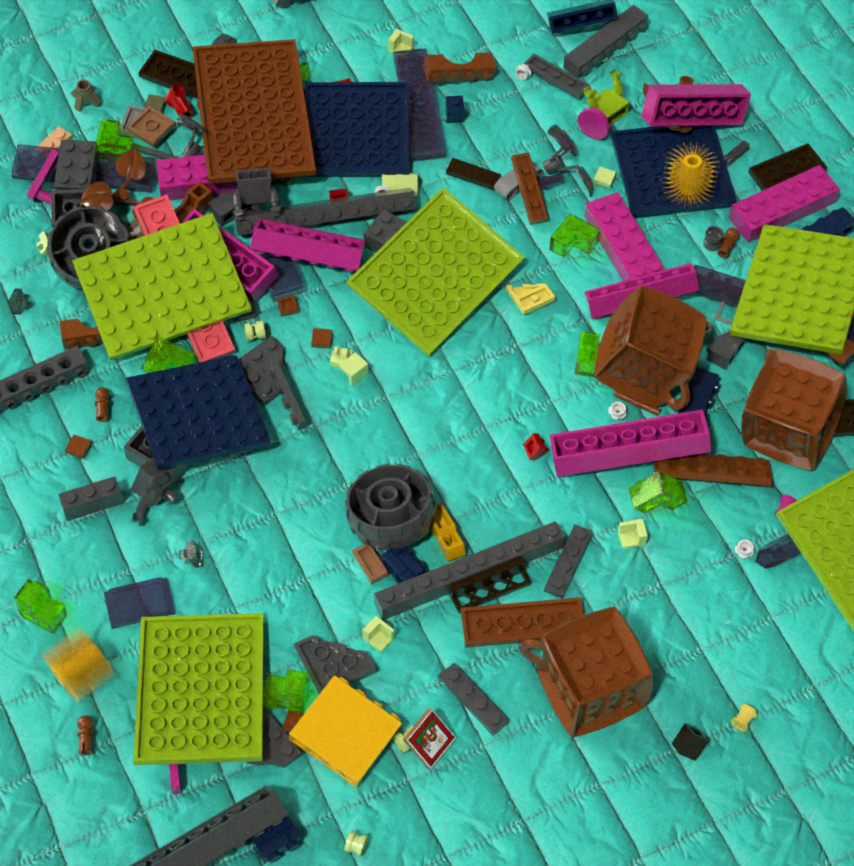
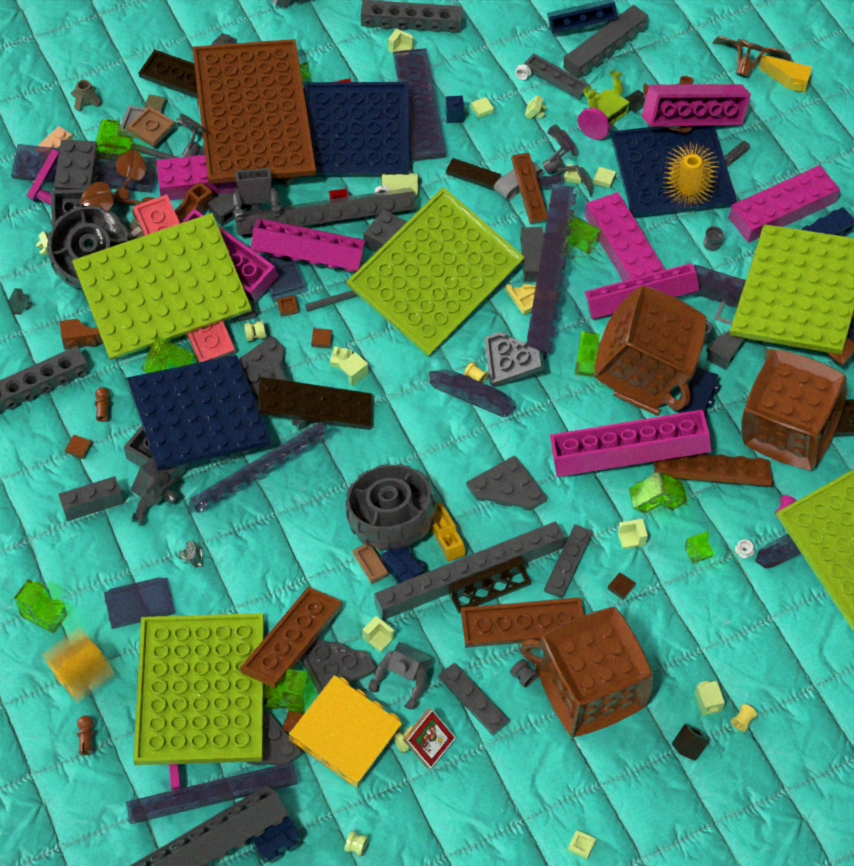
(176, 99): red piece -> none
(210, 793): none -> plate
(262, 464): none -> plate
(291, 637): none -> dark orange plate
(314, 403): none -> dark brown plate
(330, 300): none -> dark grey bar
(407, 663): none -> dark grey torso
(411, 16): none -> dark grey brick
(440, 69): dark orange arch -> none
(472, 391): none -> brick
(476, 373): none -> light yellow bush
(482, 107): none -> yellowish green tile
(507, 486): none -> dark grey plate
(510, 359): none -> plate
(523, 672): none -> dark grey wheel
(531, 246): none -> dark grey brick
(534, 446): red tile -> none
(535, 108): none -> yellowish green tile
(550, 267): none -> clear purple brick
(572, 176): none -> yellowish green tile
(581, 844): none -> yellowish green tile
(617, 406): white plate -> none
(621, 586): none -> reddish brown tile
(636, 101): none -> clear smoke tile
(698, 547): none -> clear neon green panel
(709, 697): none -> yellowish green brick
(728, 242): dark orange pin -> none
(745, 65): none -> dark orange plant
(785, 166): dark brown plate -> none
(788, 73): none -> yellow slope

